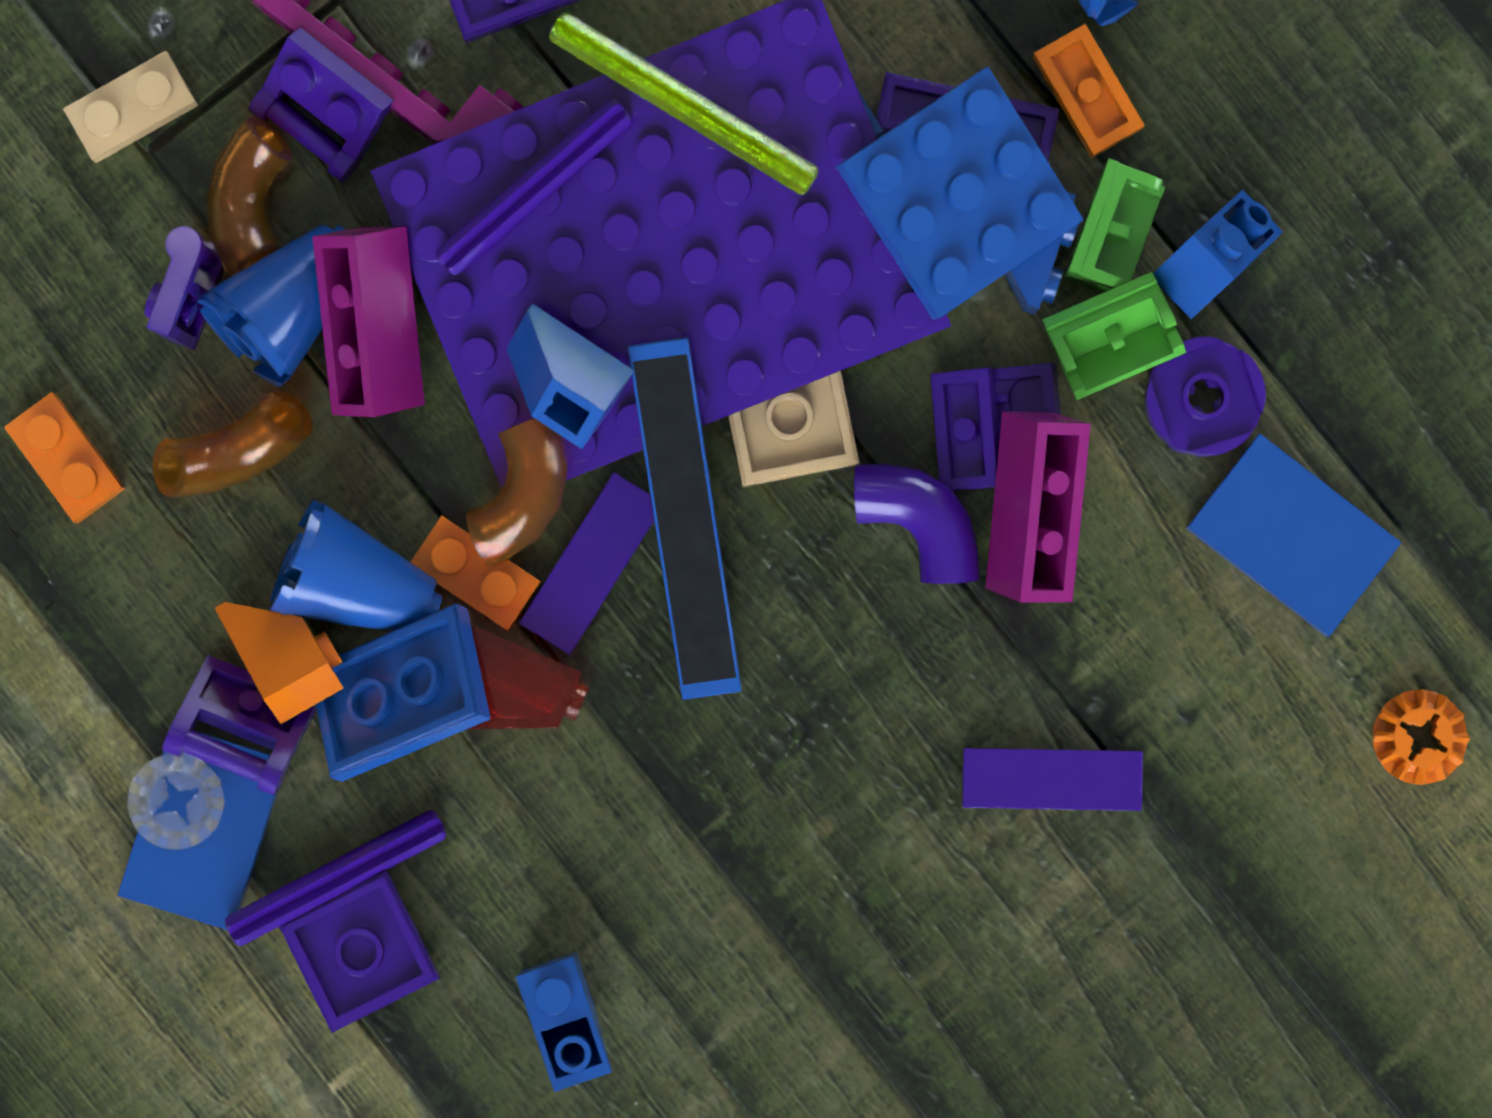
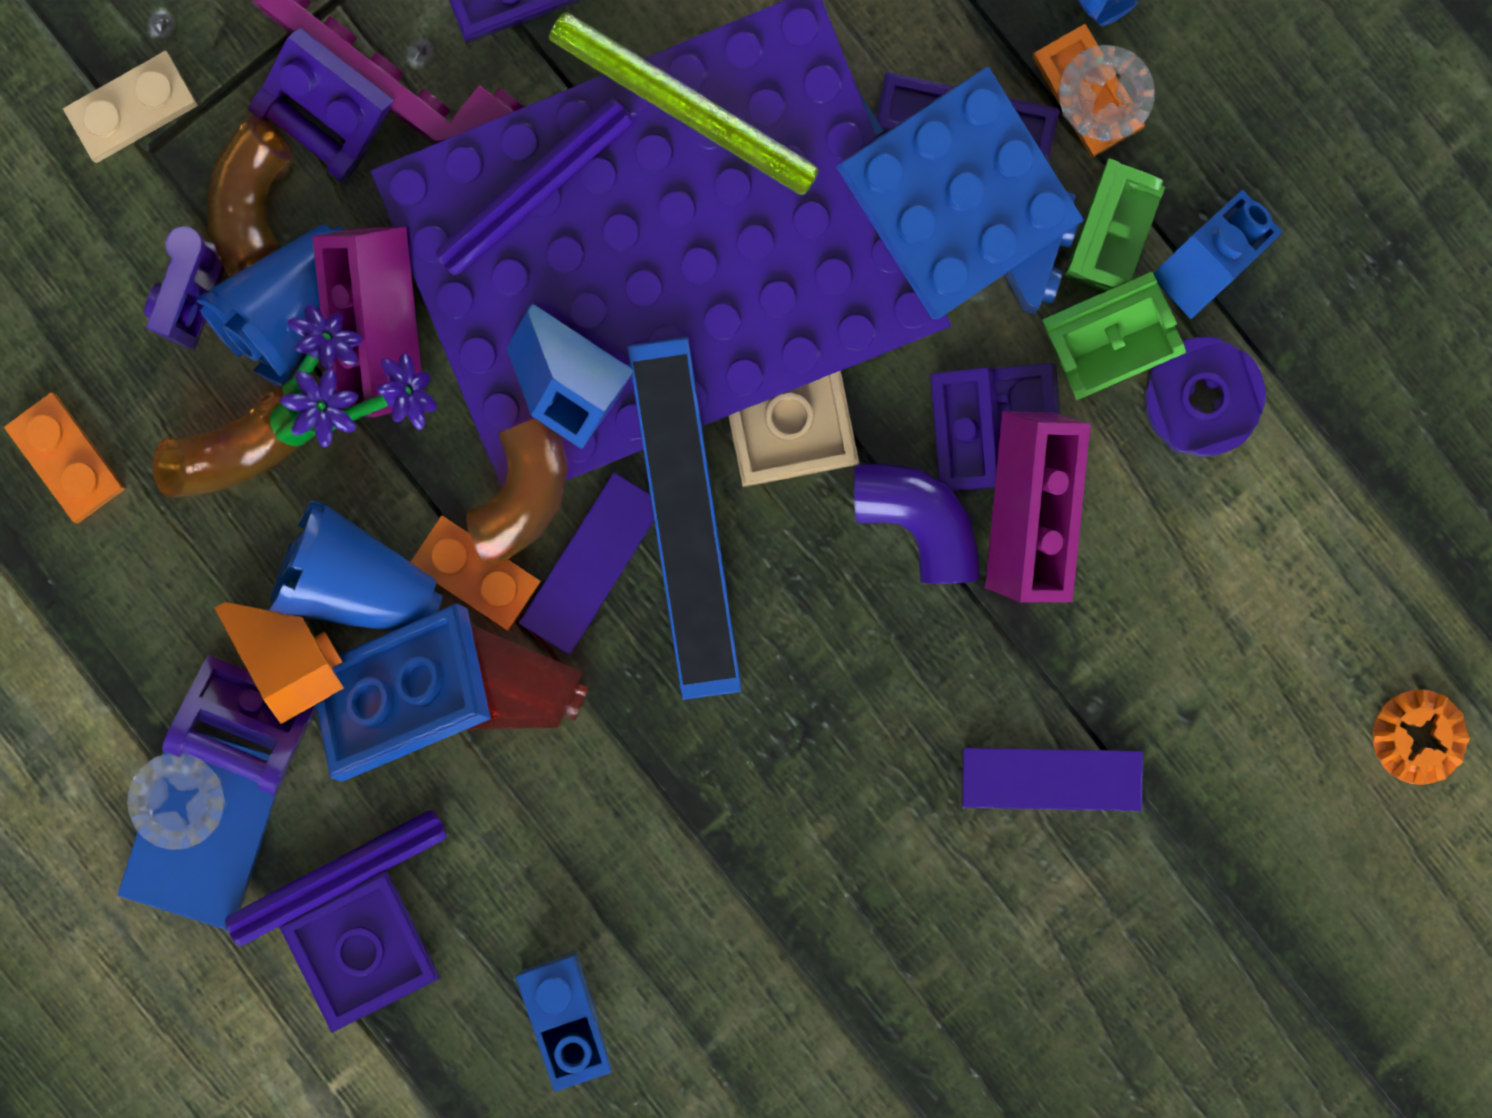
(317, 410): none -> dark purple plant
(1098, 66): none -> clear gear
(1293, 535): blue tile -> none

